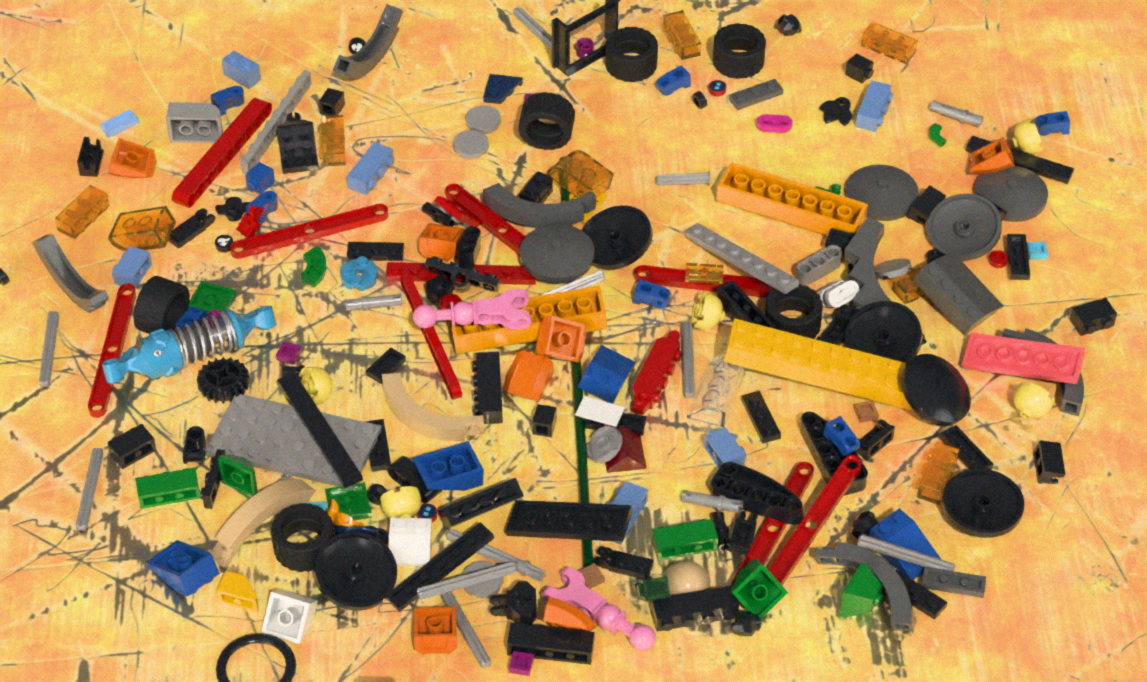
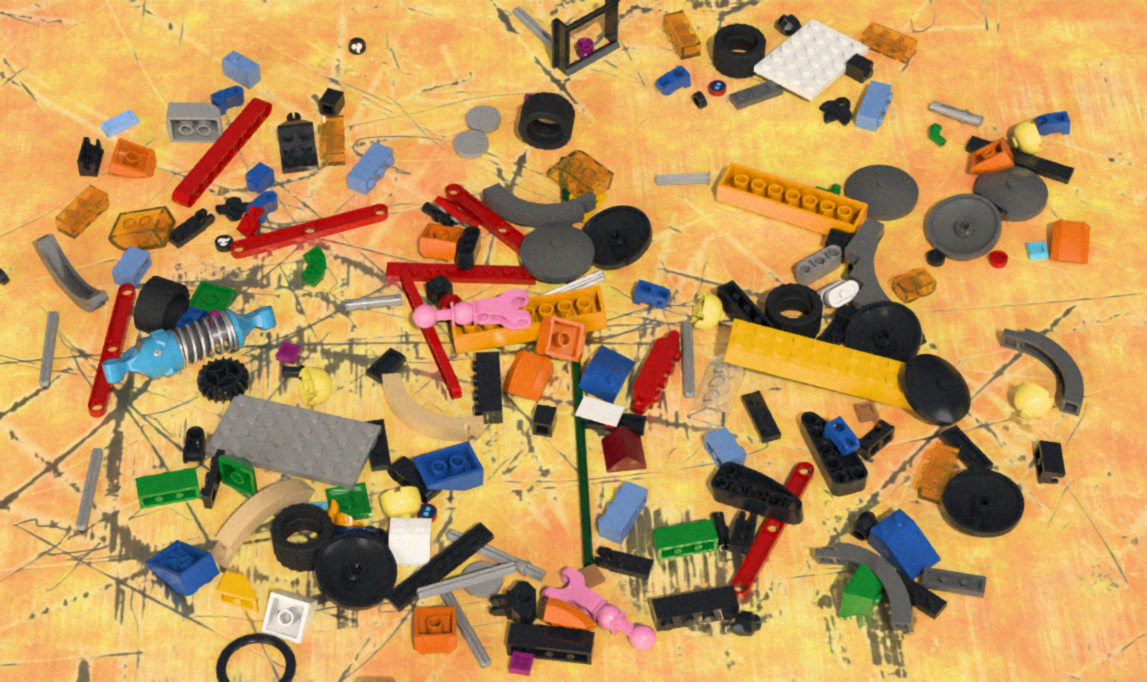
(132, 446): black brick -> none
(279, 116): light grey plate -> none
(320, 430): black tile -> none
(359, 265): dark azure plate -> none
(375, 492): black tile -> none
(376, 47): dark grey arch -> none
(376, 251): black plate -> none
(471, 275): black plate -> none
(480, 503): black brick -> none
(500, 87): dark blue wing -> none
(537, 188): black brick -> none
(569, 520): black plate -> none
(604, 444): light grey tile -> none
(631, 41): black tyre -> none
(652, 587): clear green brick -> none
(676, 278): red beam -> none
(686, 577): tan piece -> none
(704, 273): clear yellow plate -> none
(719, 502): light grey pin -> none
(742, 258): light grey plate -> none
(757, 588): green slope -> none
(774, 123): dark pink plate -> none
(810, 59): none -> white plate
(818, 513): red beam -> none
(893, 268): light grey tile -> none
(903, 553): light grey axle -> none
(925, 204): black hinge -> none
(957, 292): dark grey slope -> none
(1018, 257): black plate -> none
(1024, 358): coral plate -> none
(1070, 241): none -> orange slope
(1093, 316): black brick -> none

